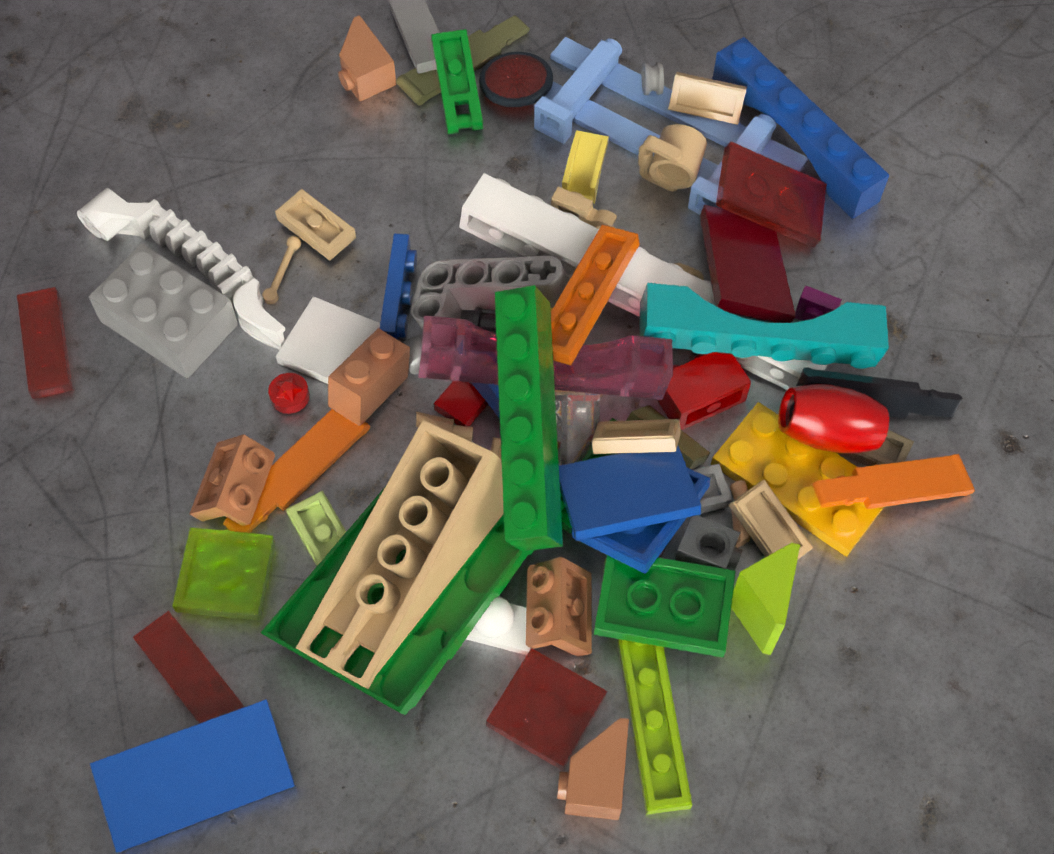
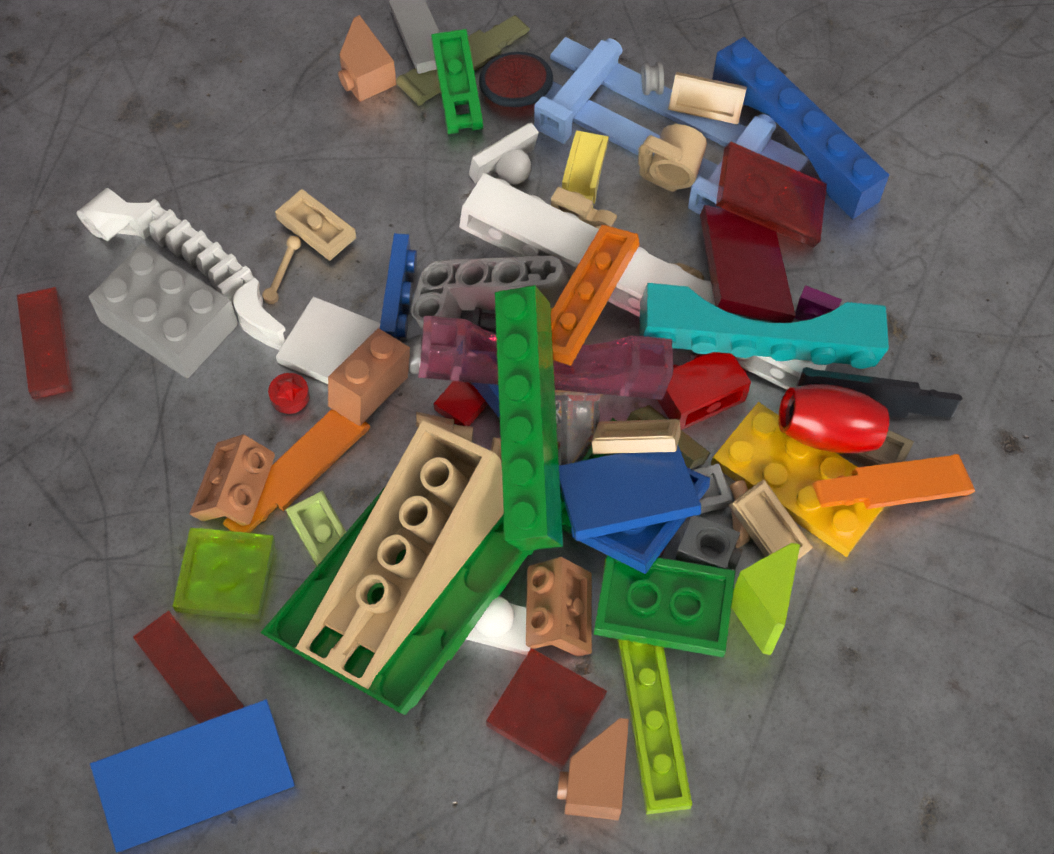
(507, 157): none -> white tile

